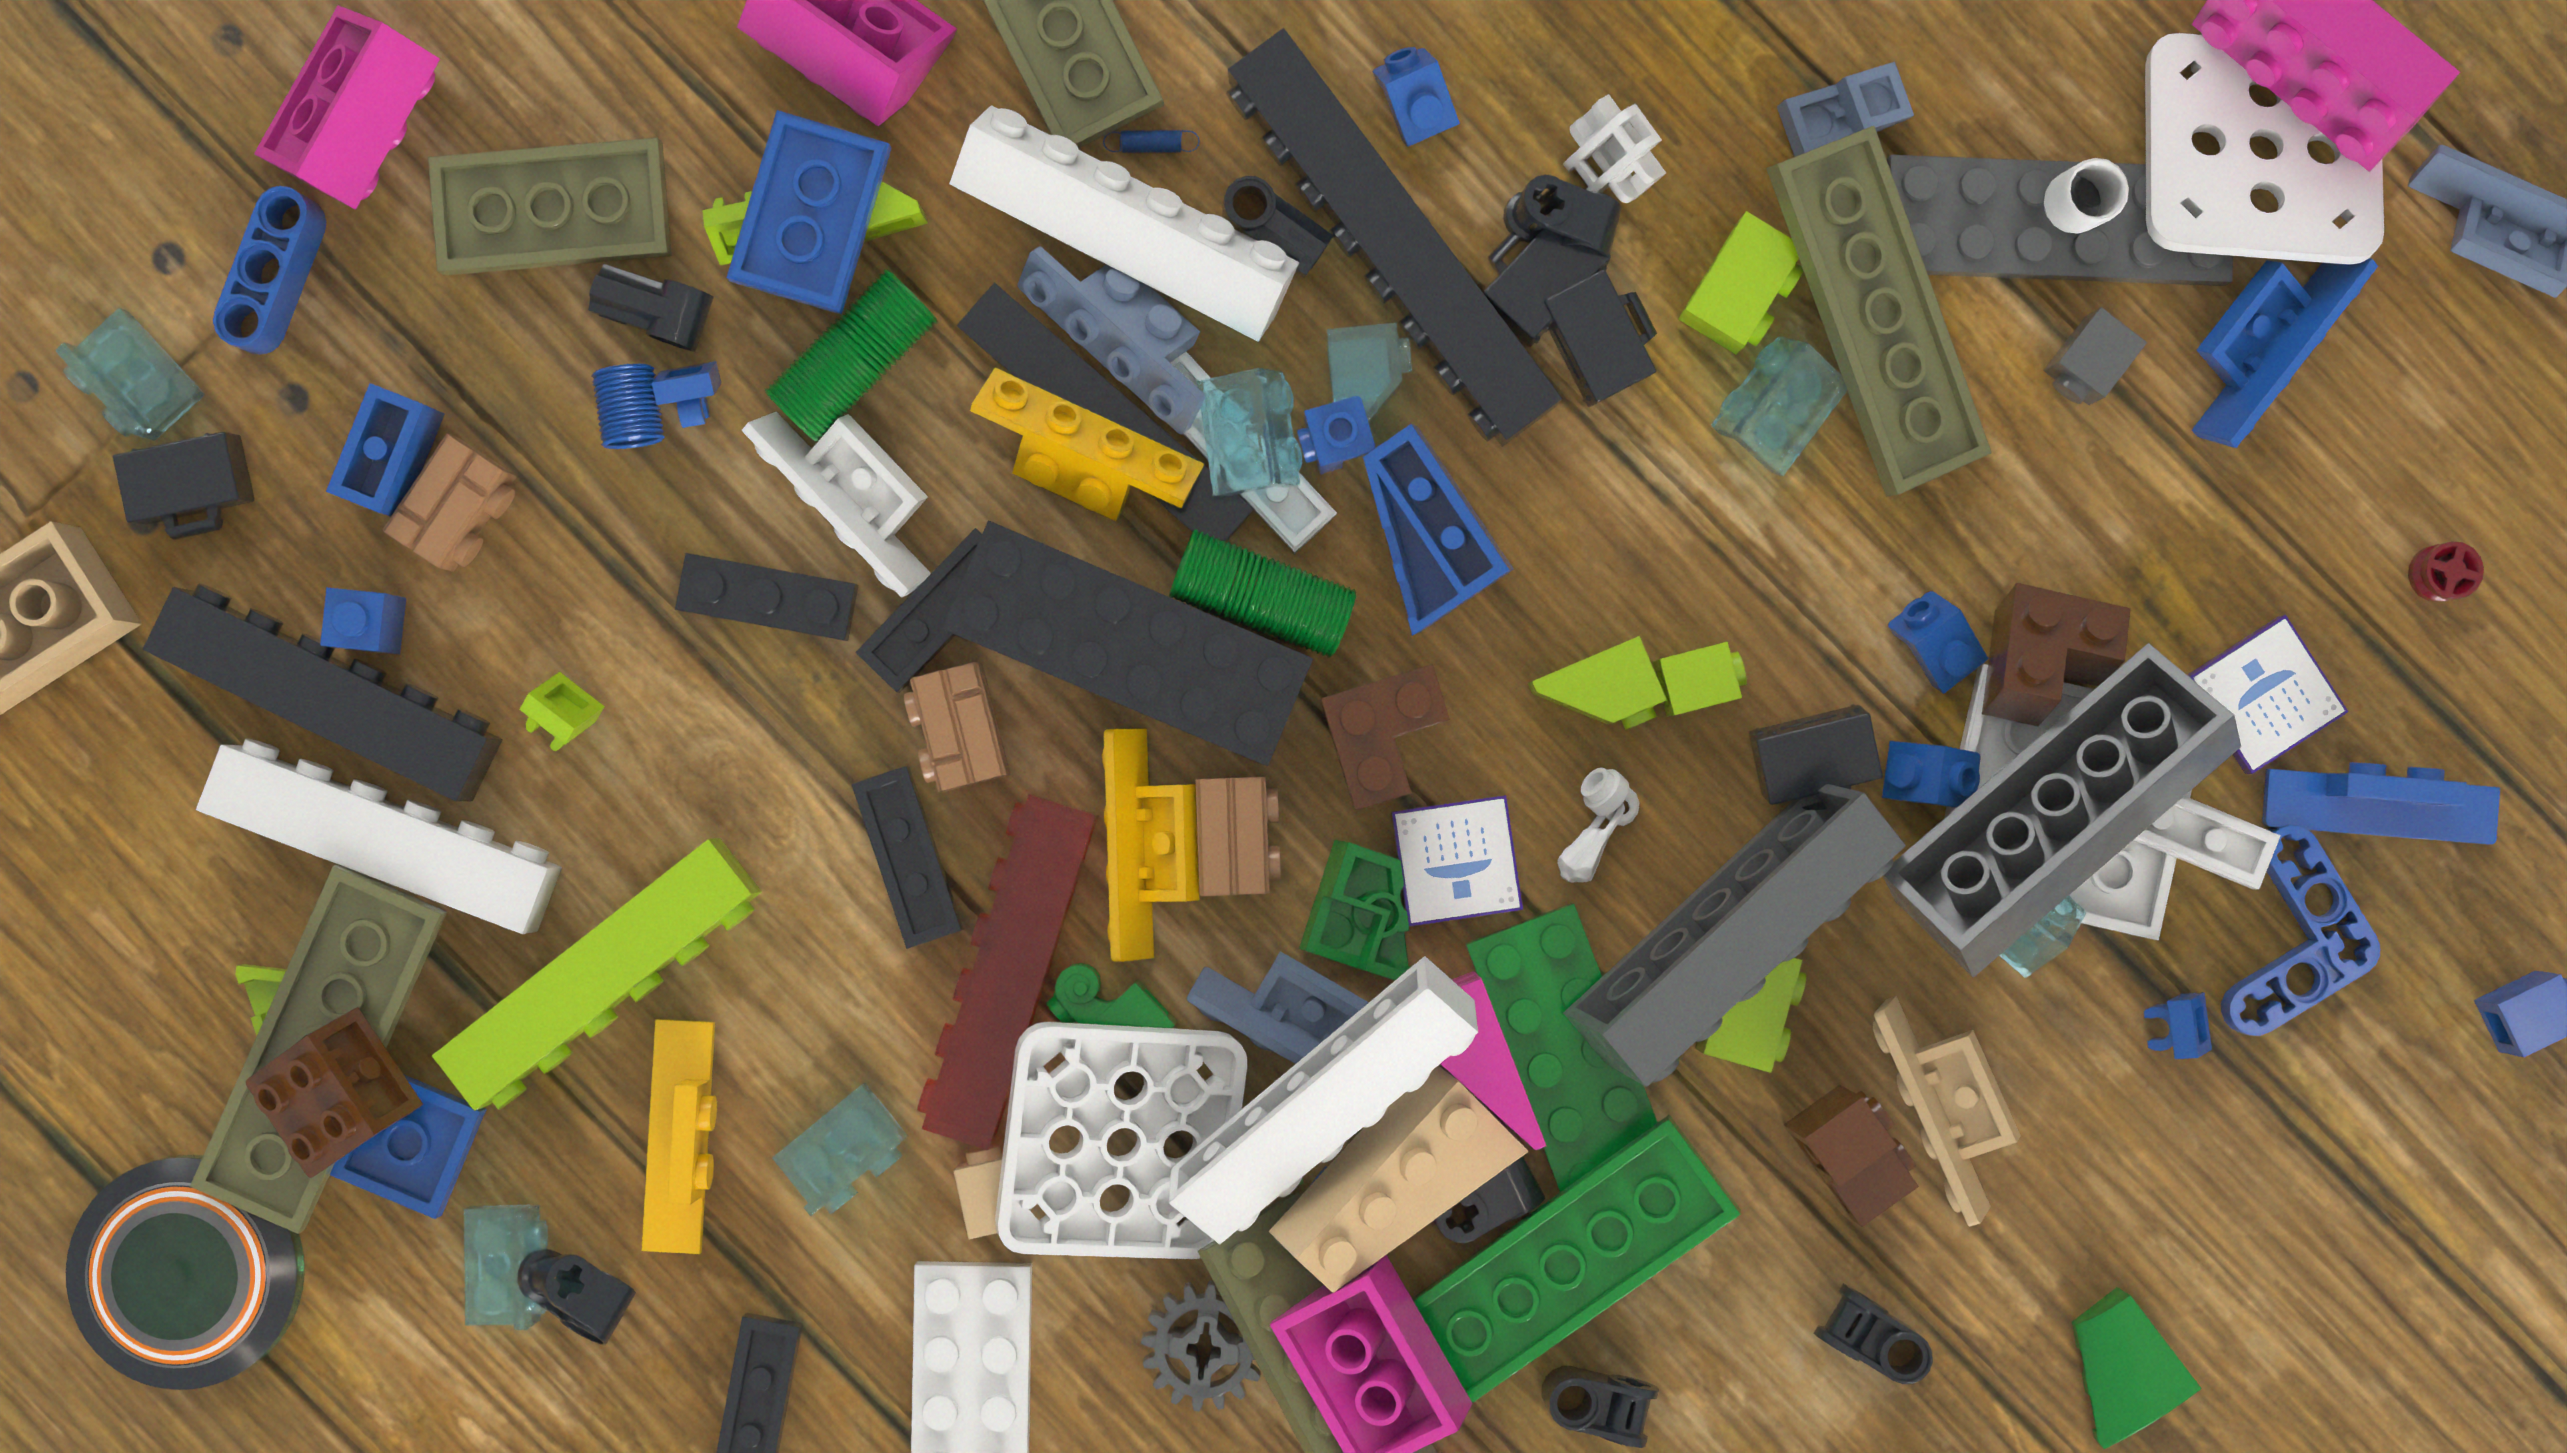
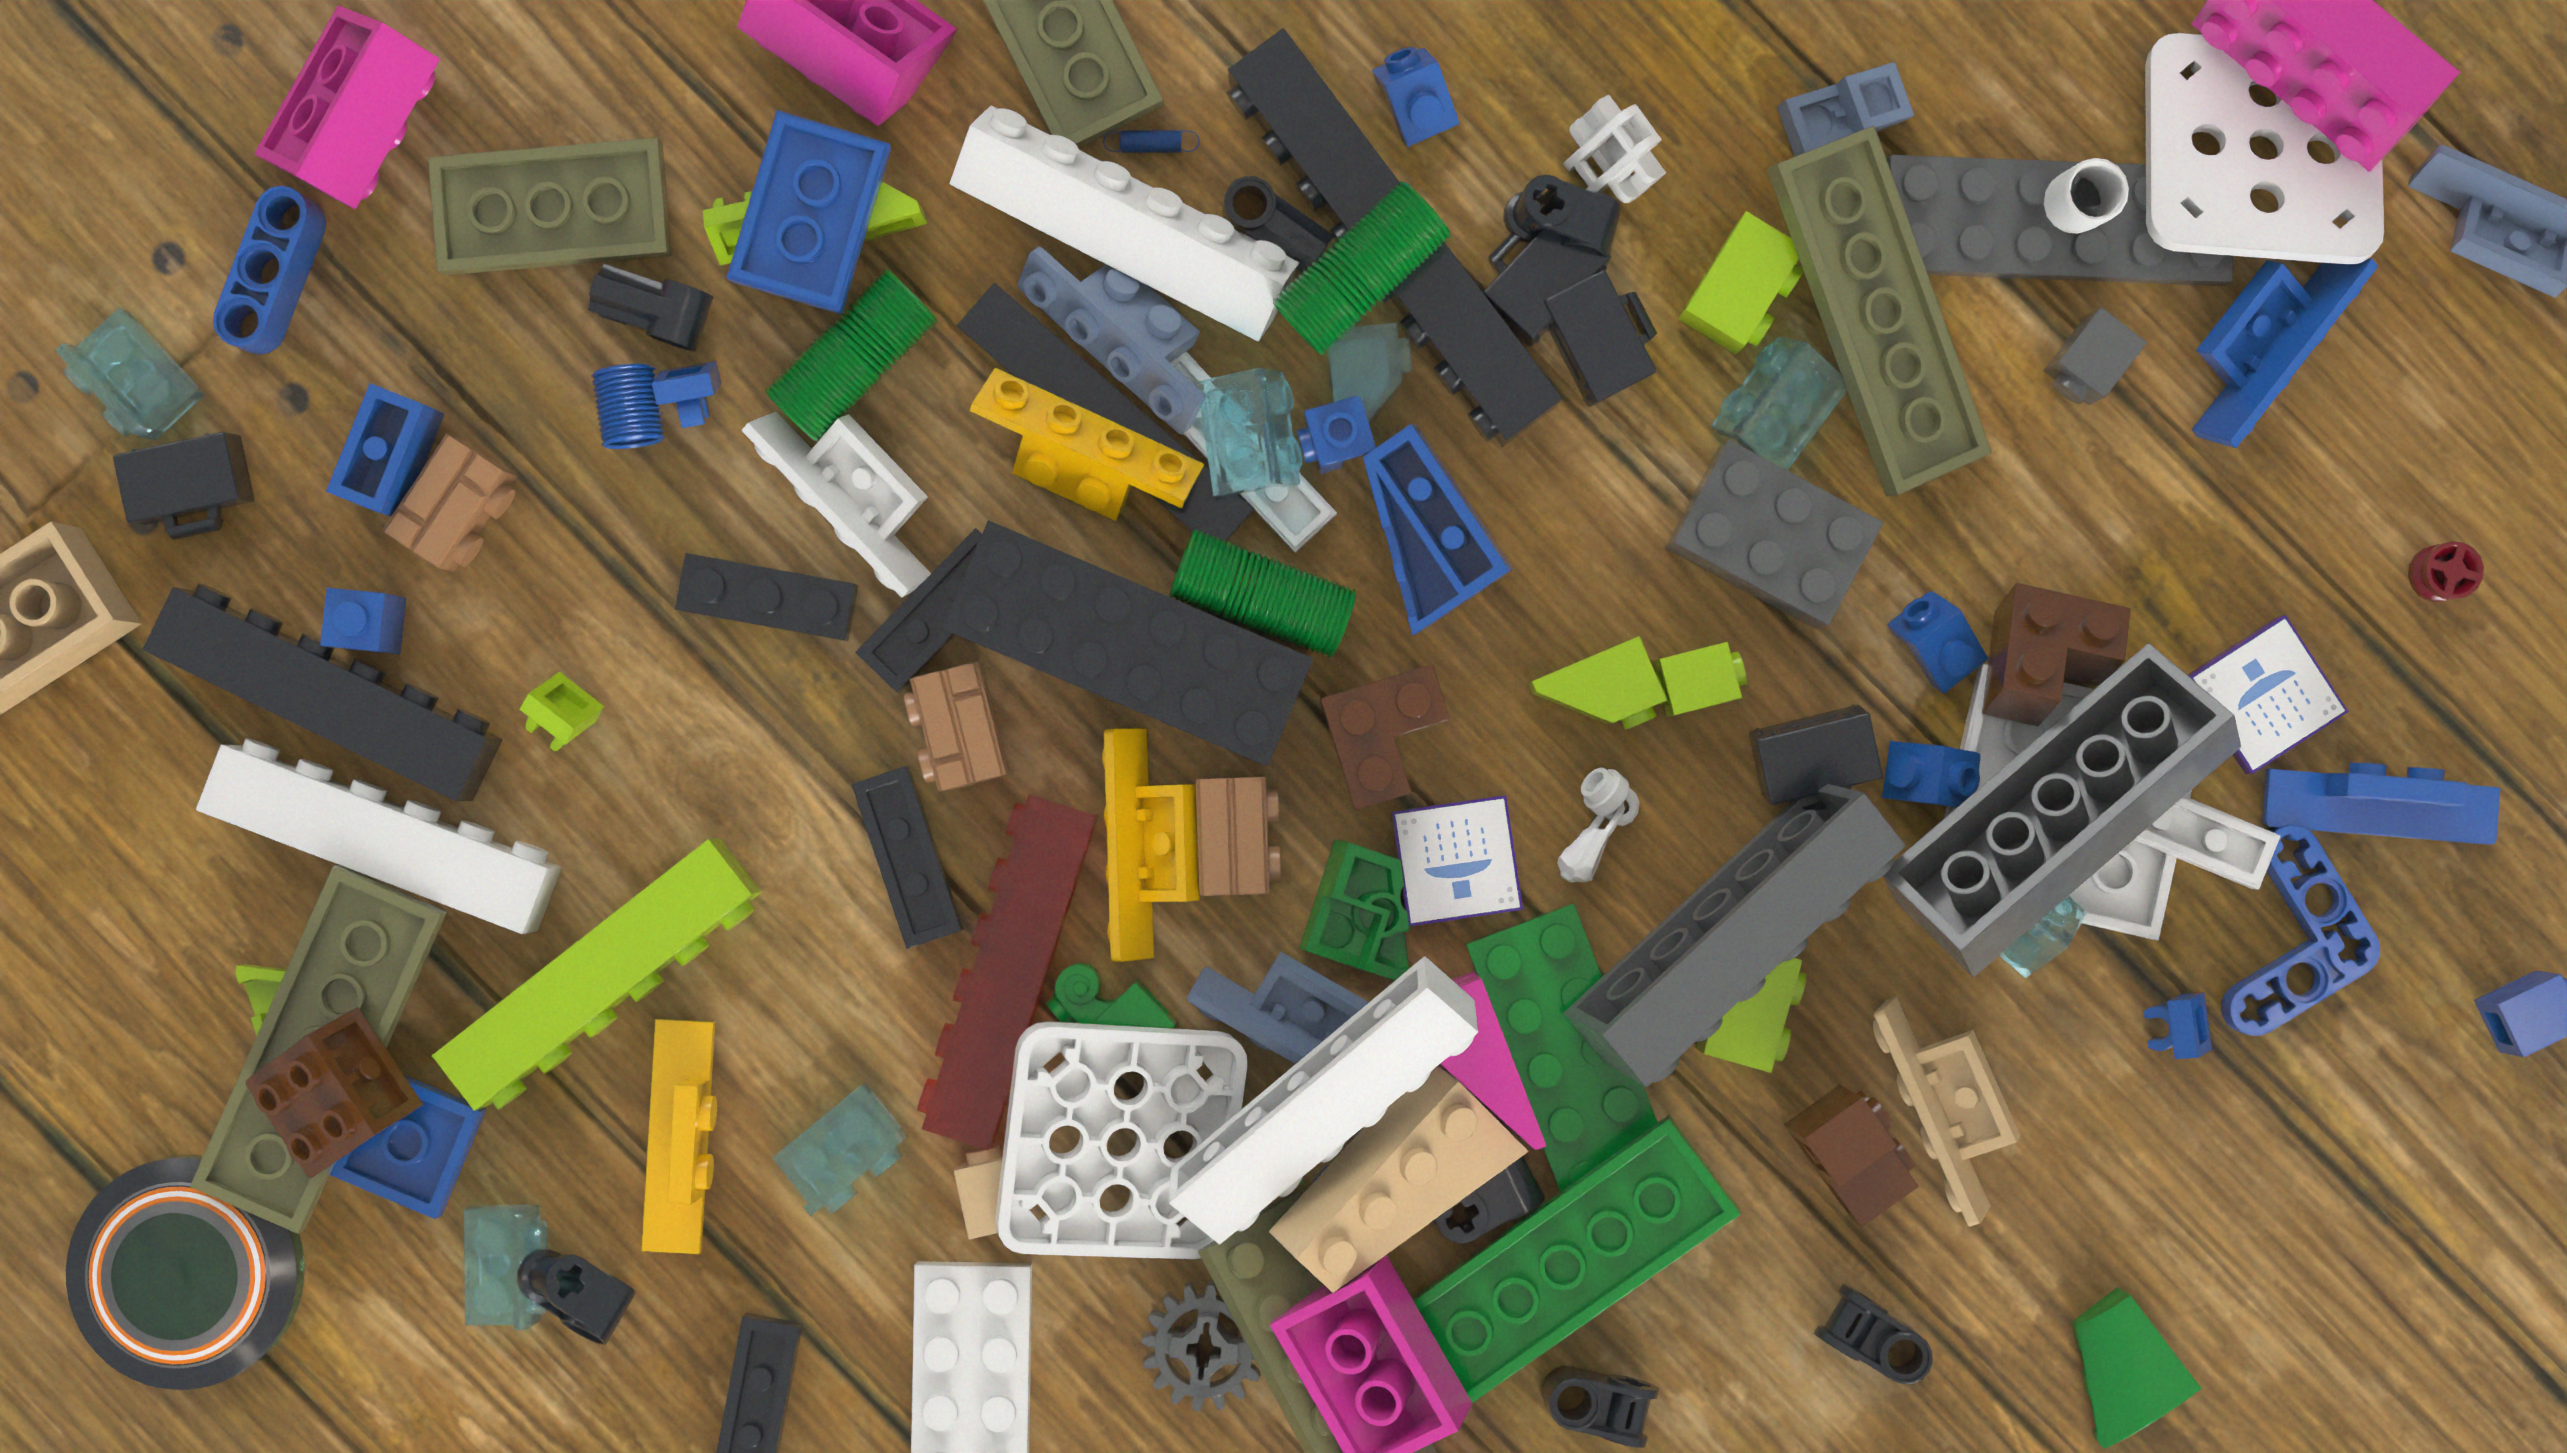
(1376, 259): none -> green piece
(1774, 535): none -> dark grey brick

